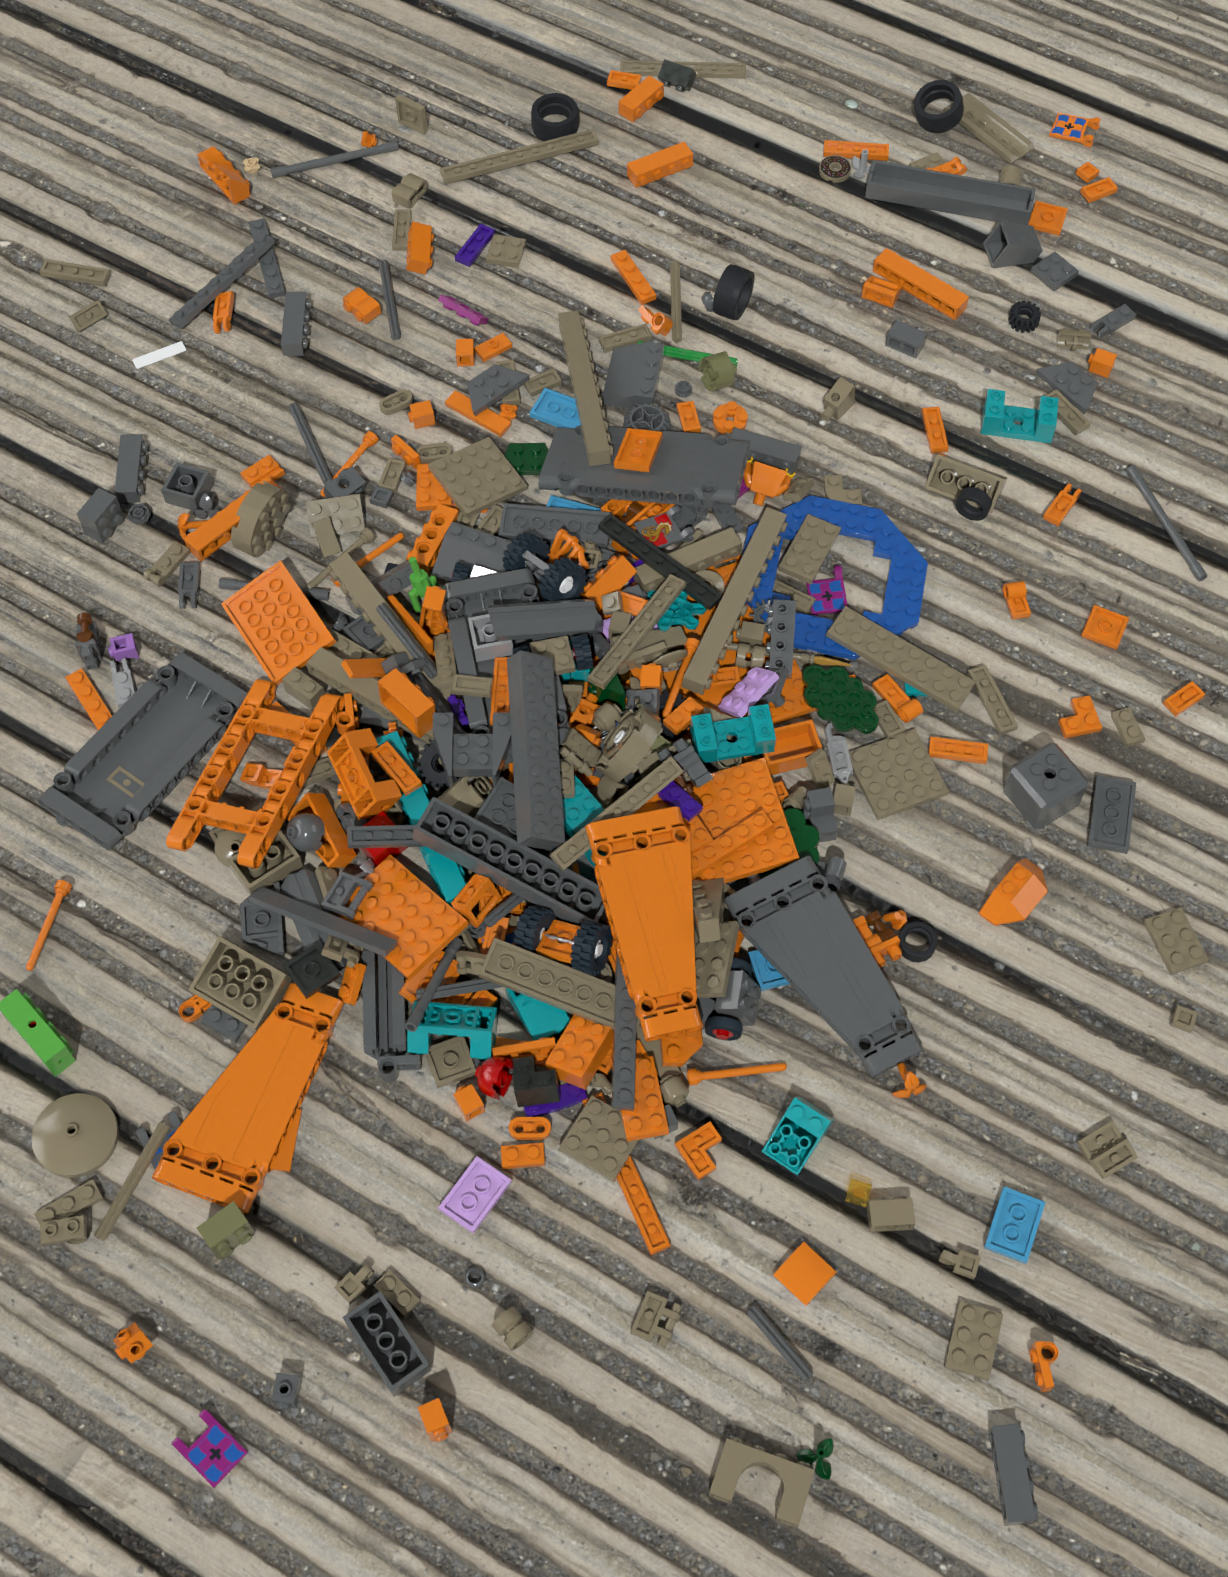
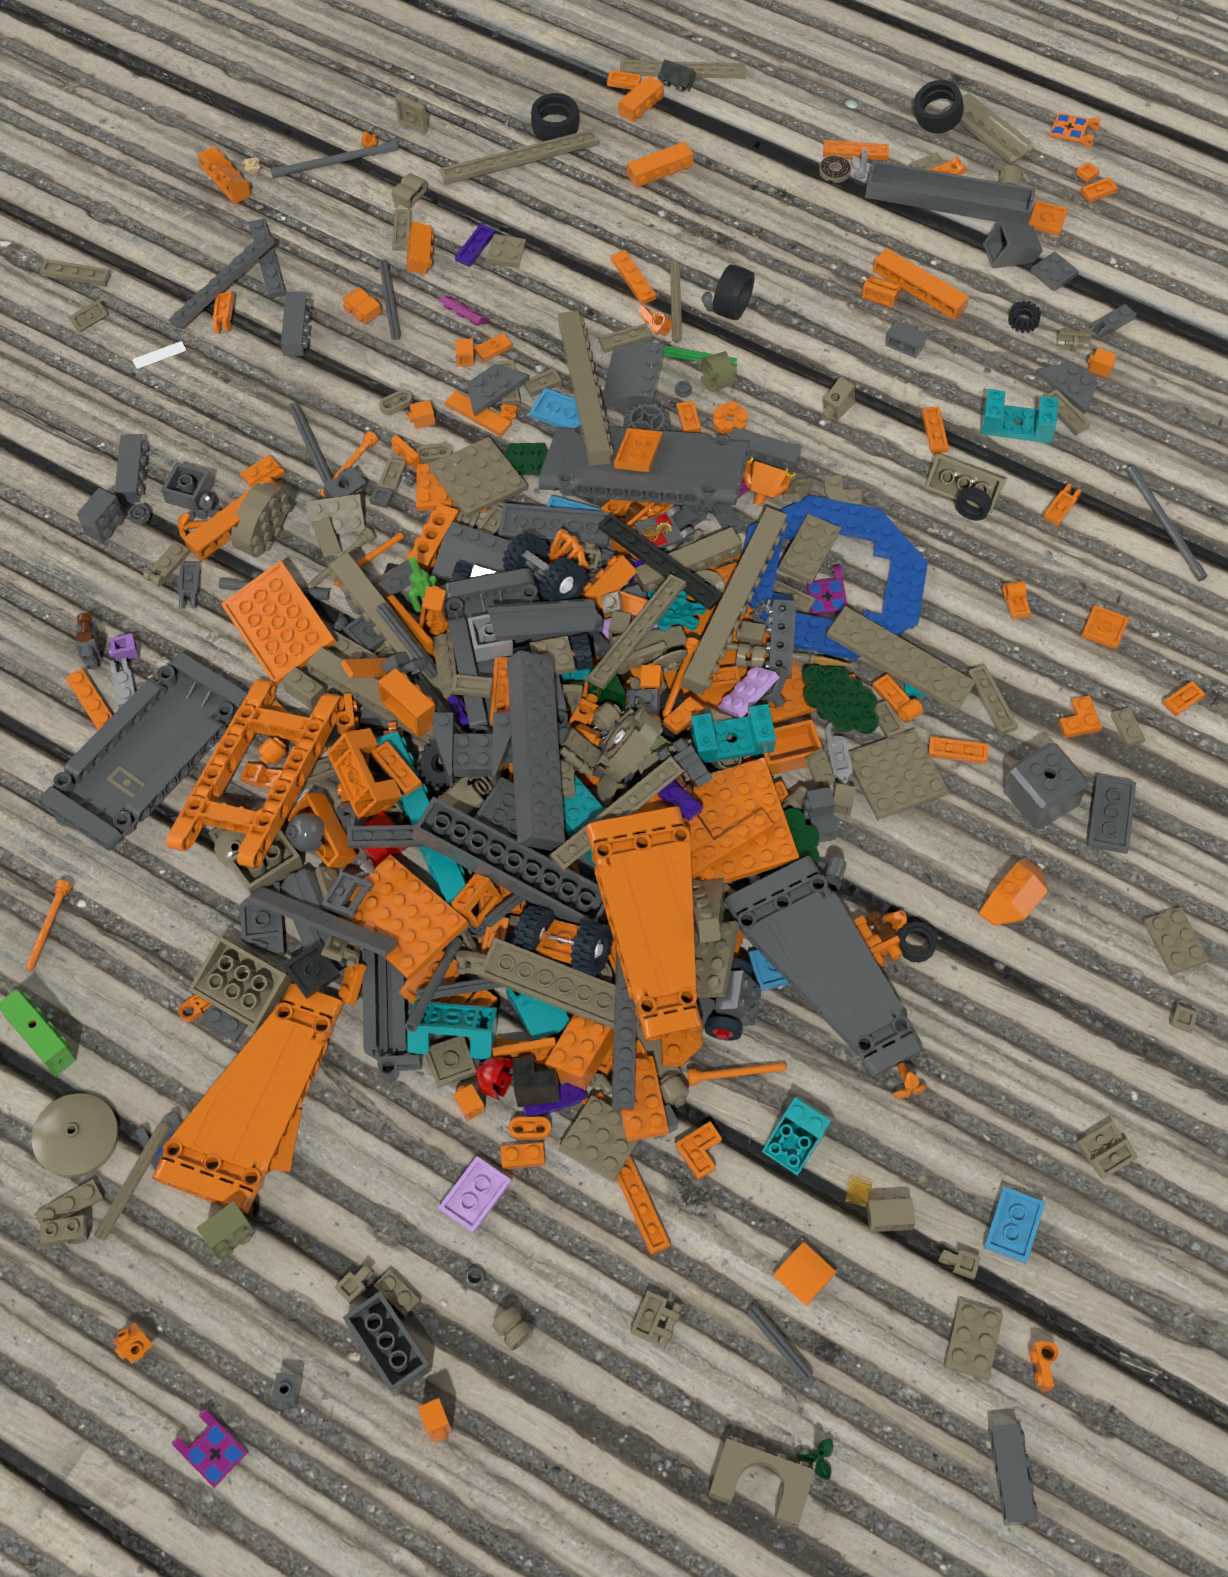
(272, 751): none -> orange head

